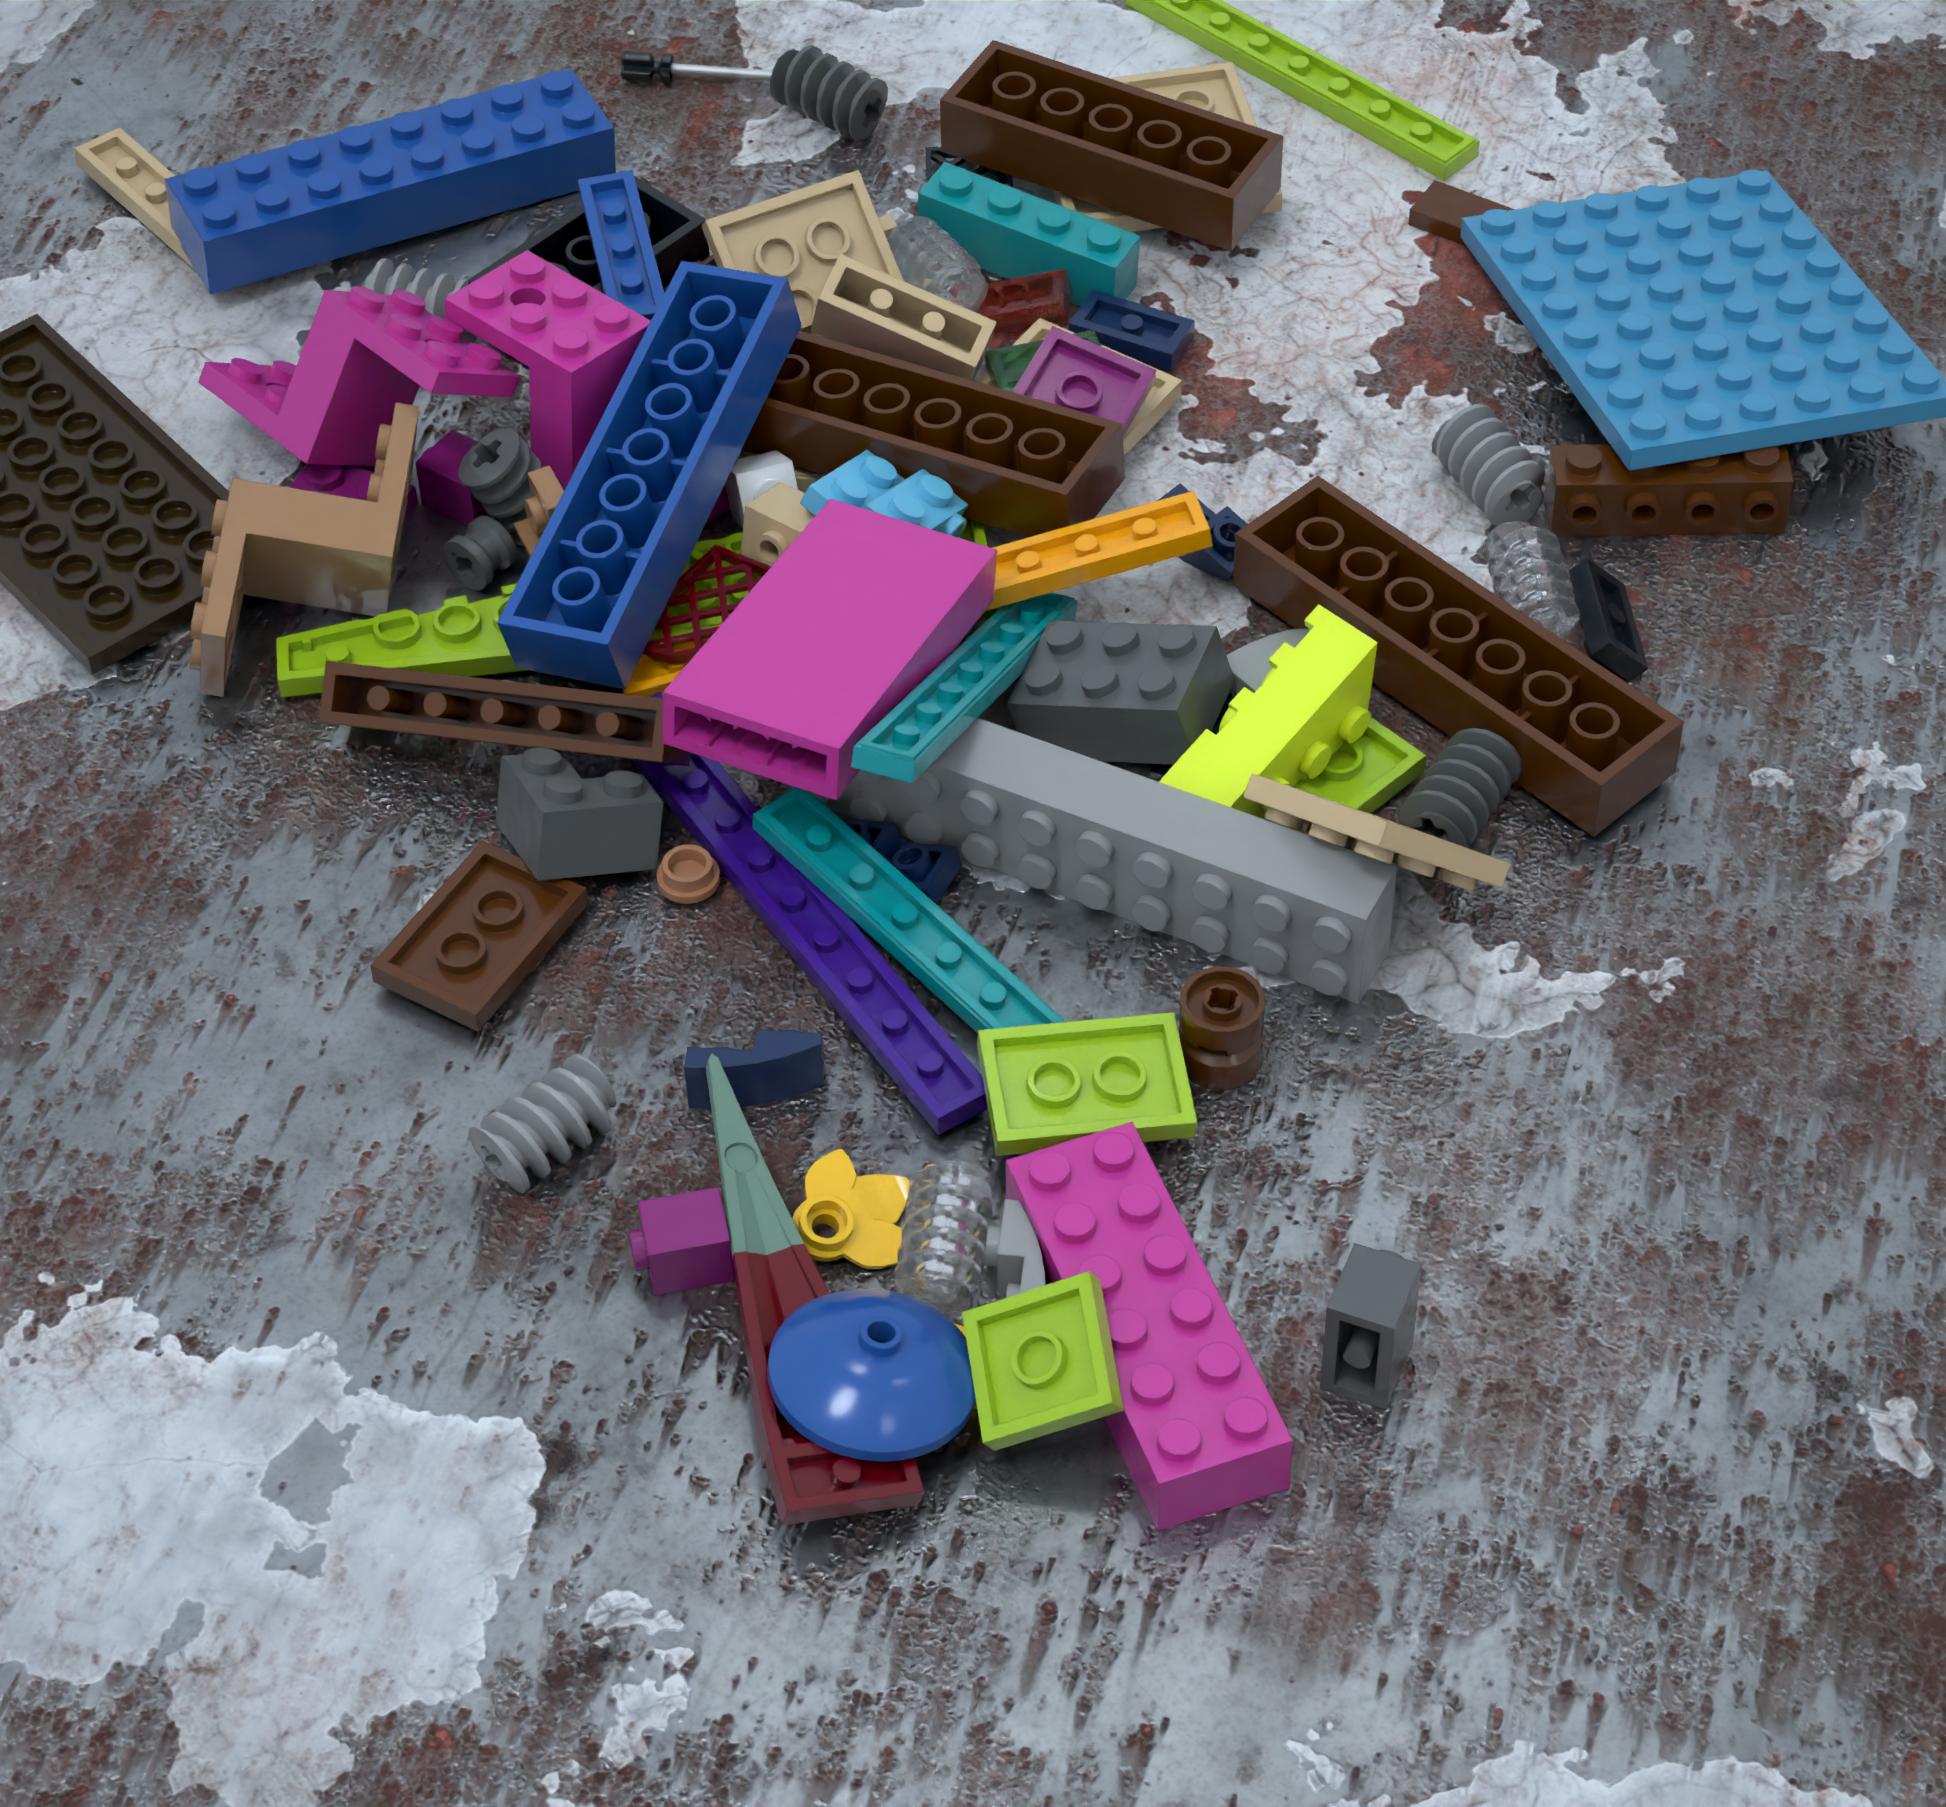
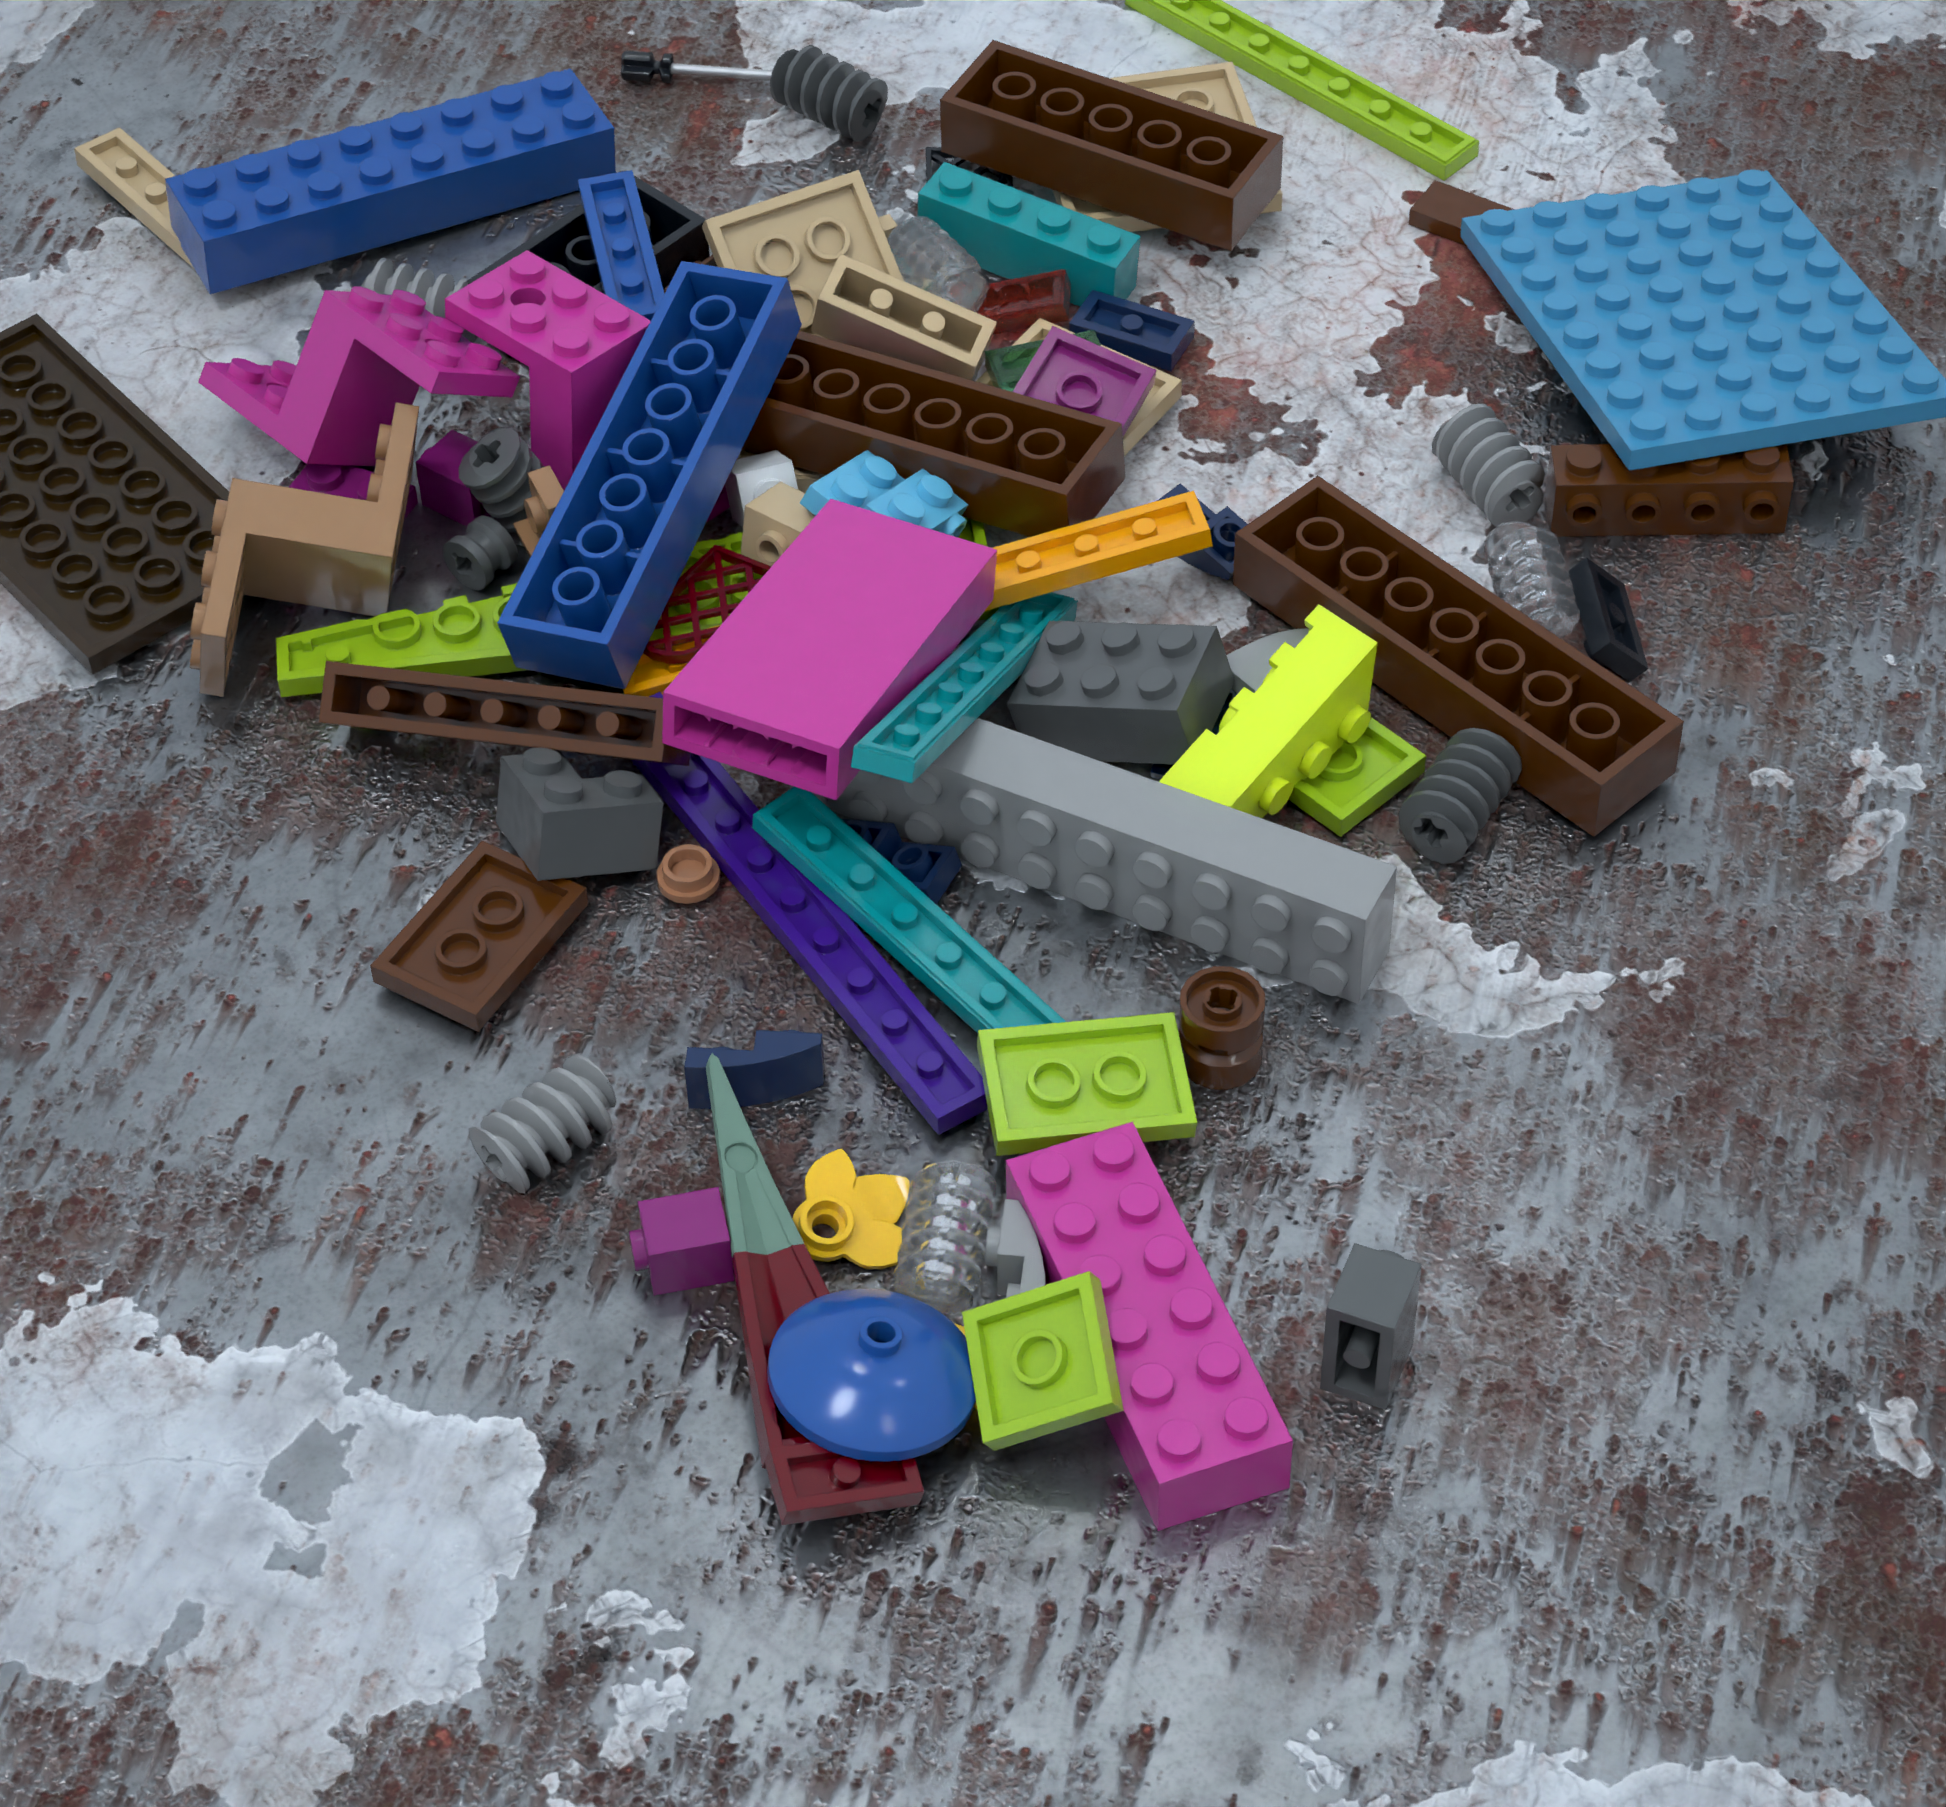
(1375, 835): tan plate -> none

